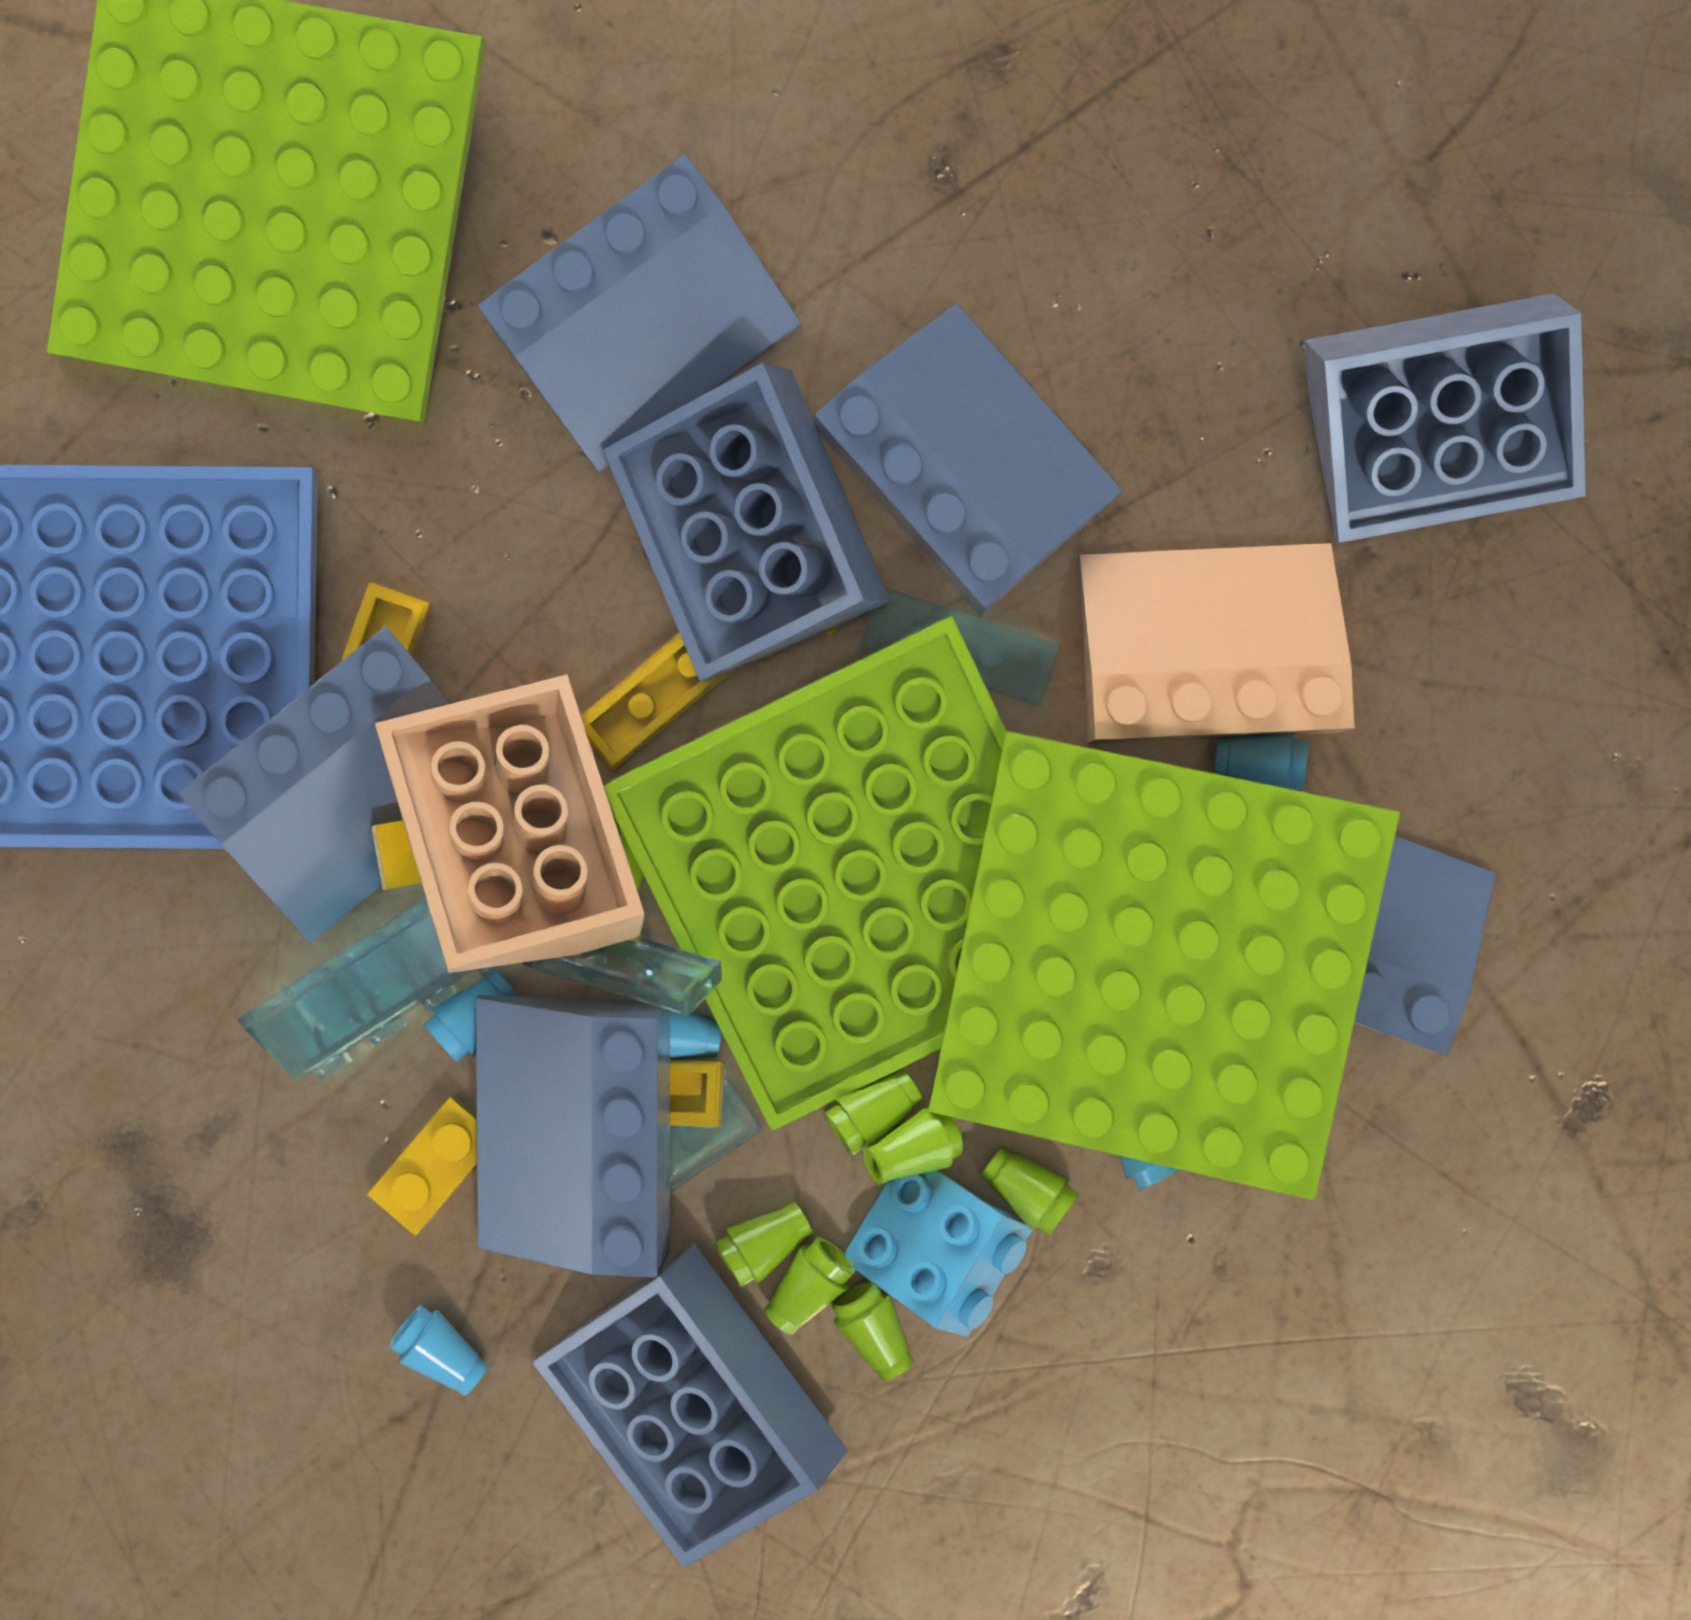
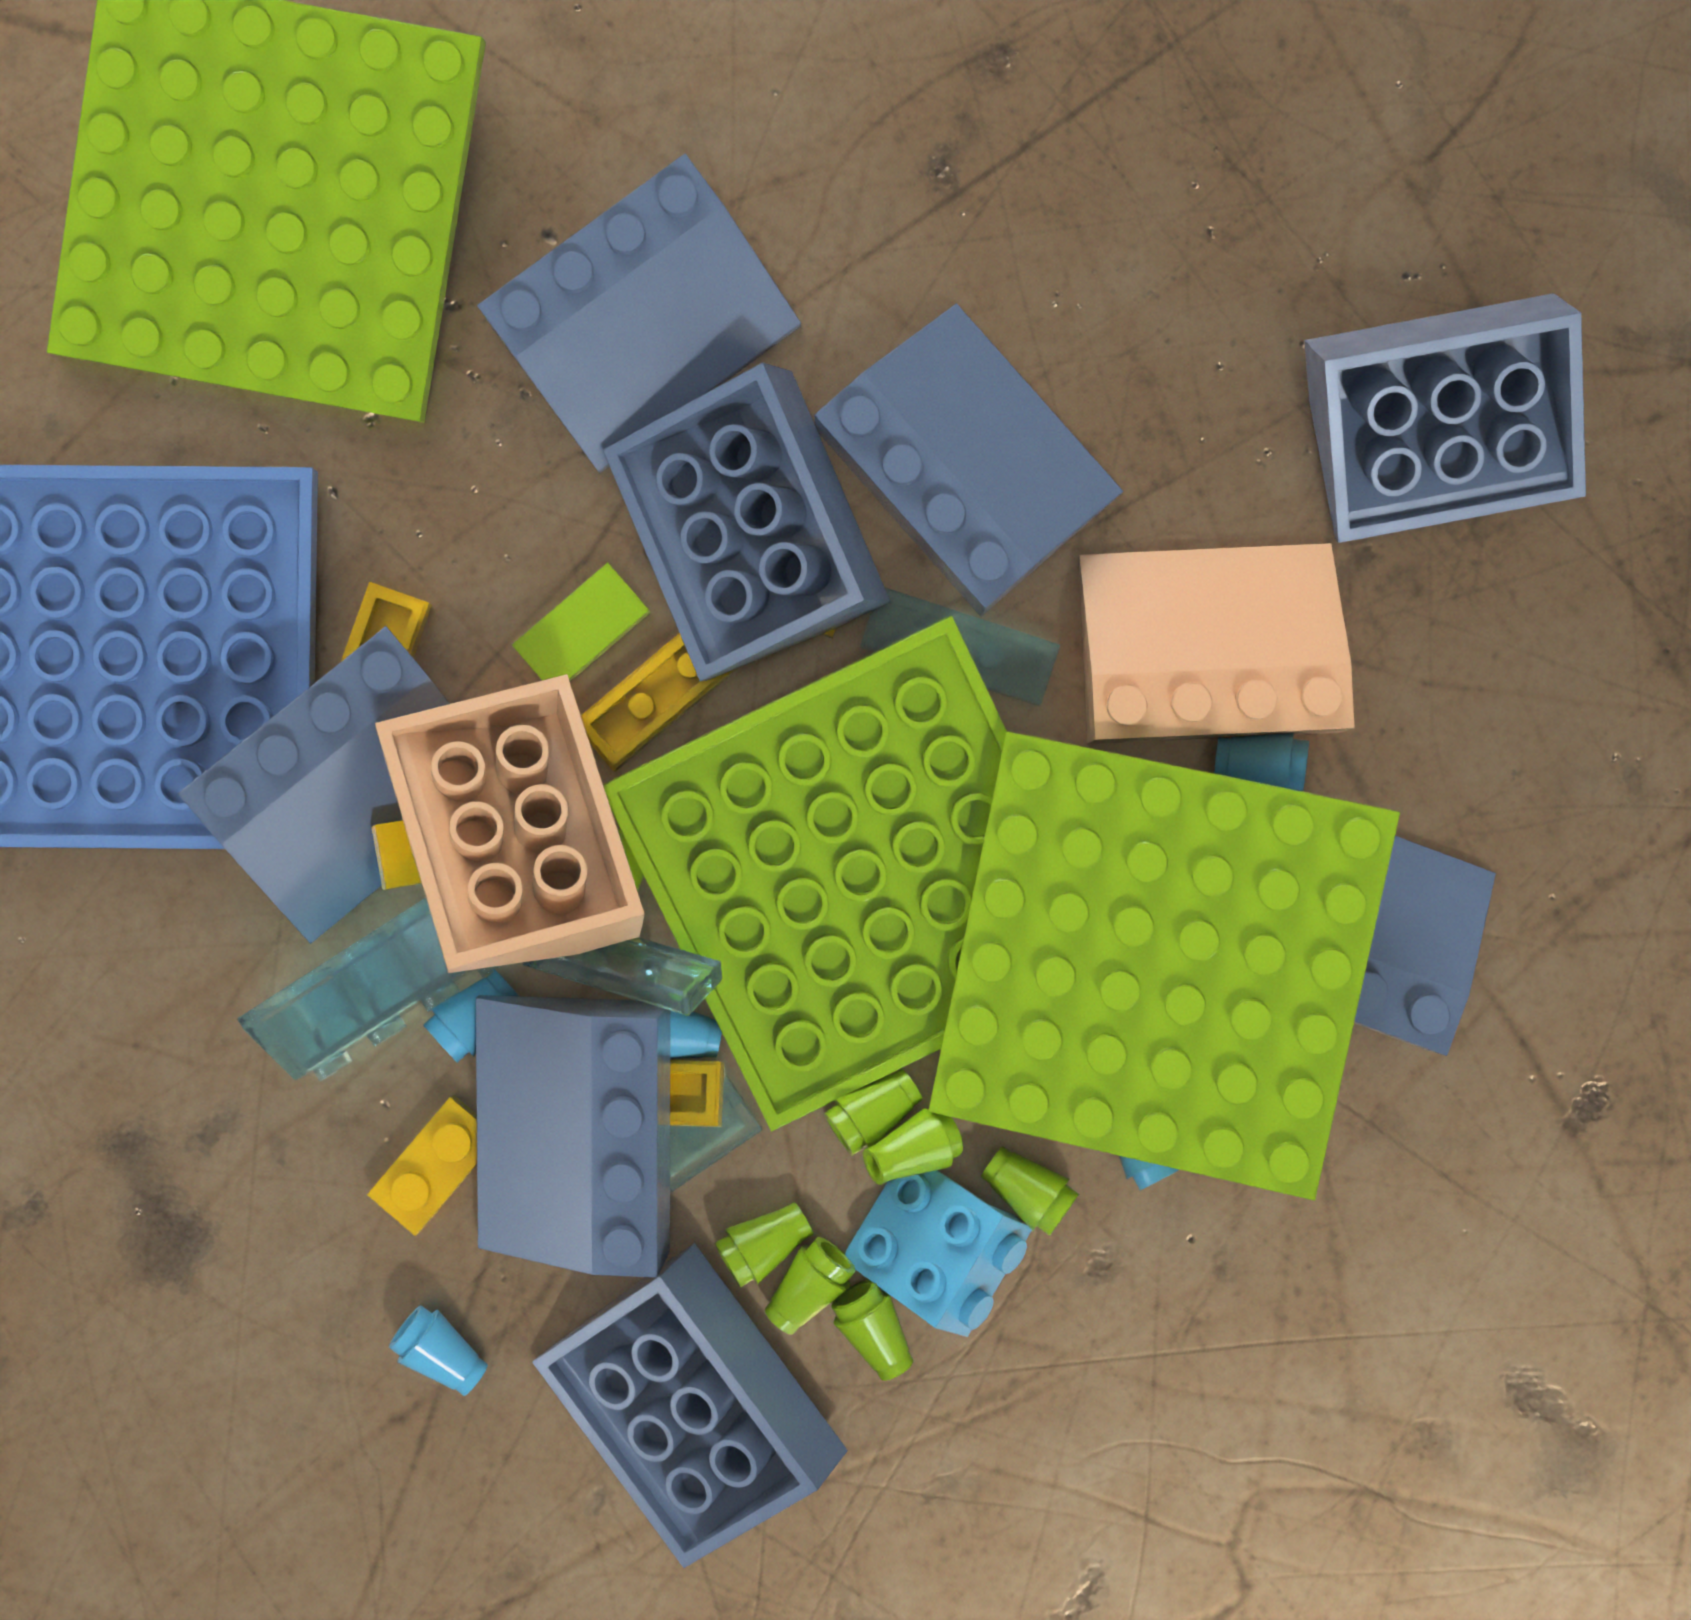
(582, 626): none -> lime tile

